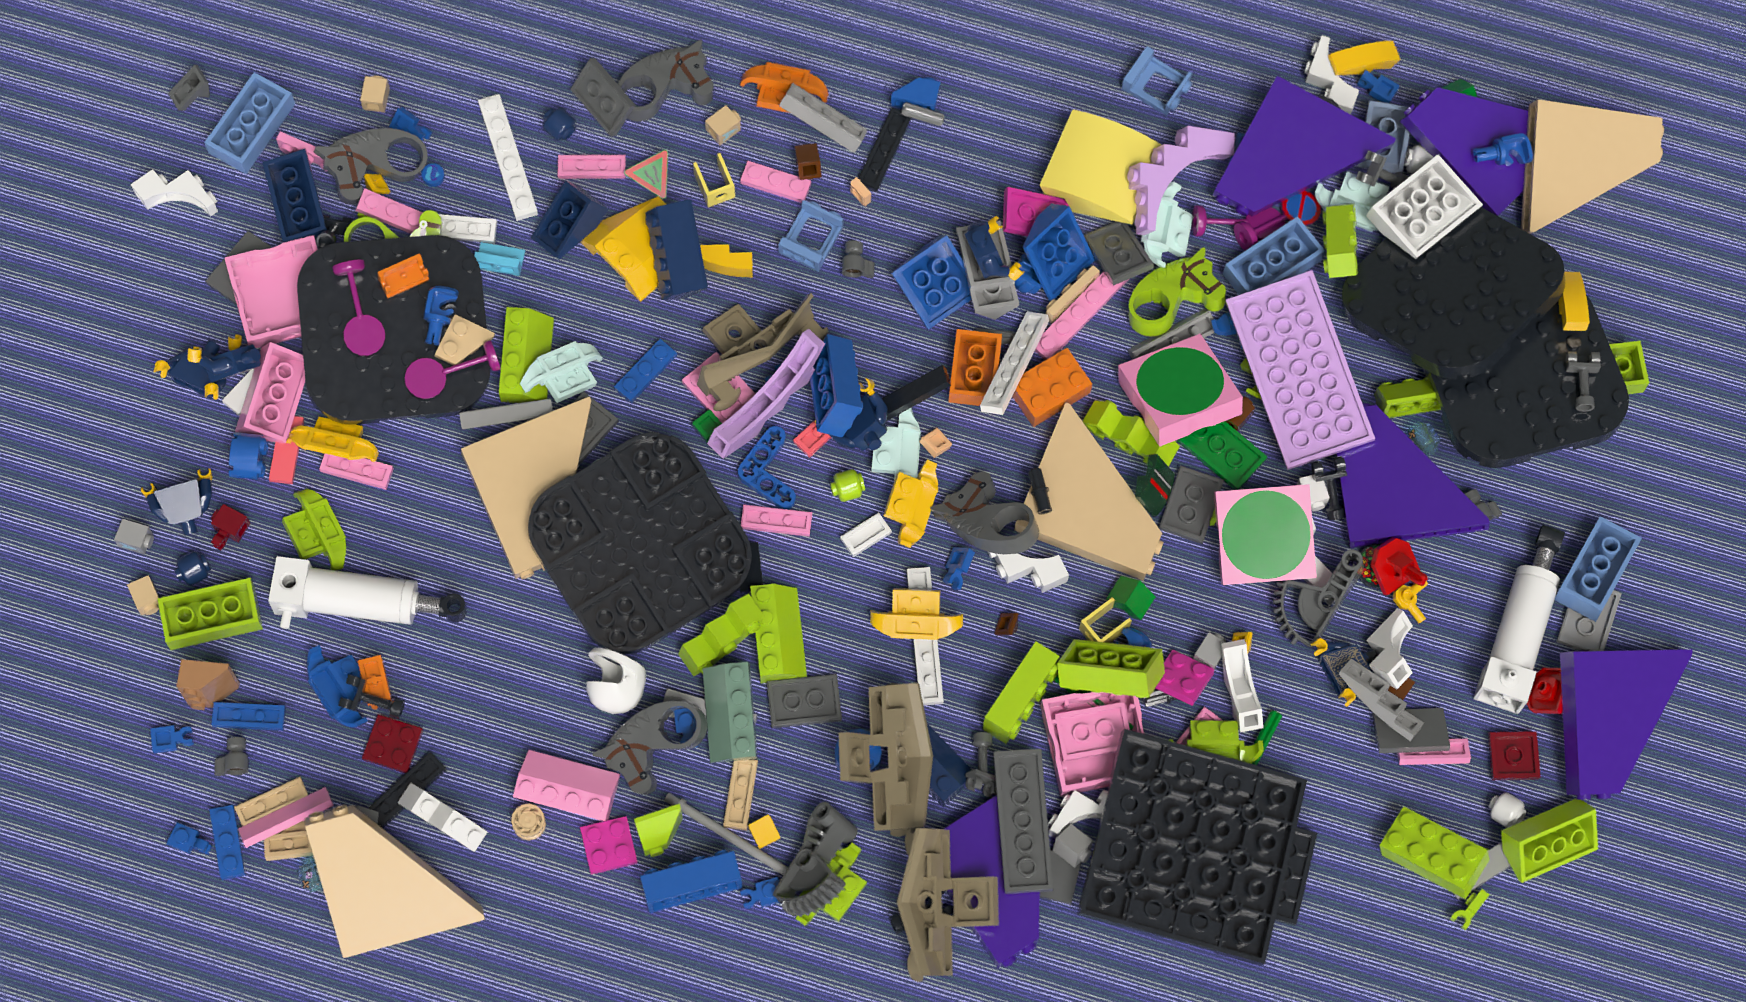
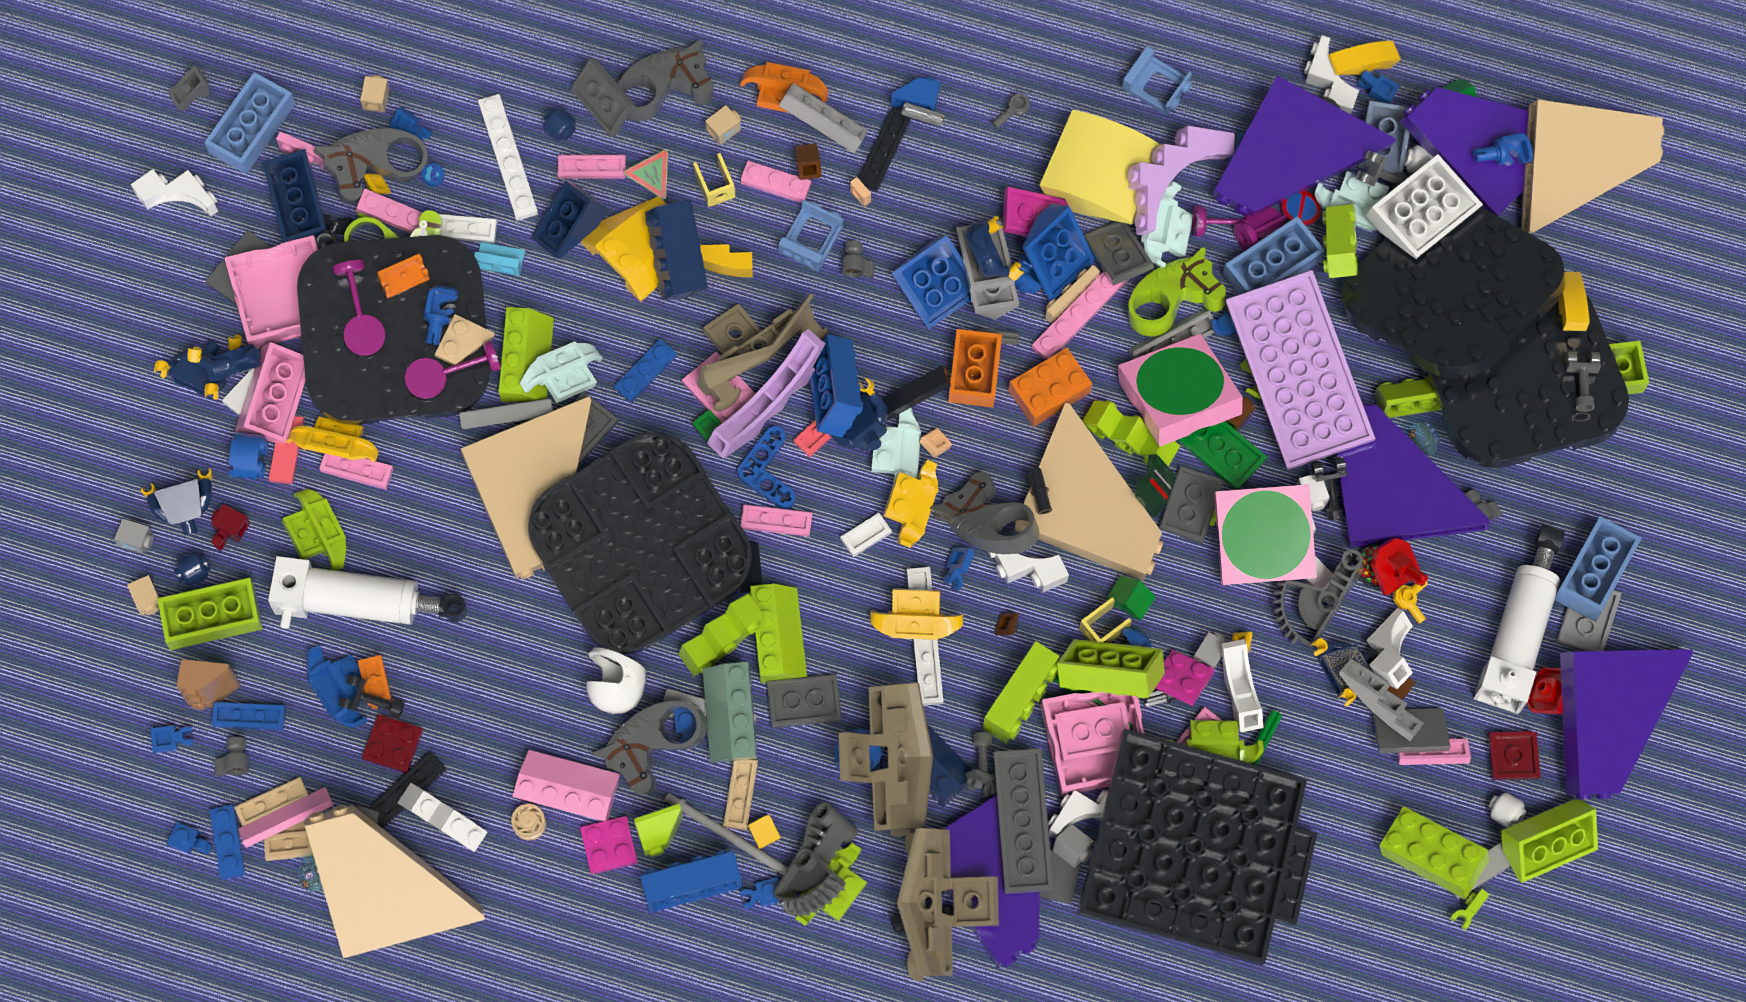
(847, 485): lime head -> none
(1014, 363): white plate -> none
(1018, 105): none -> dark grey plate

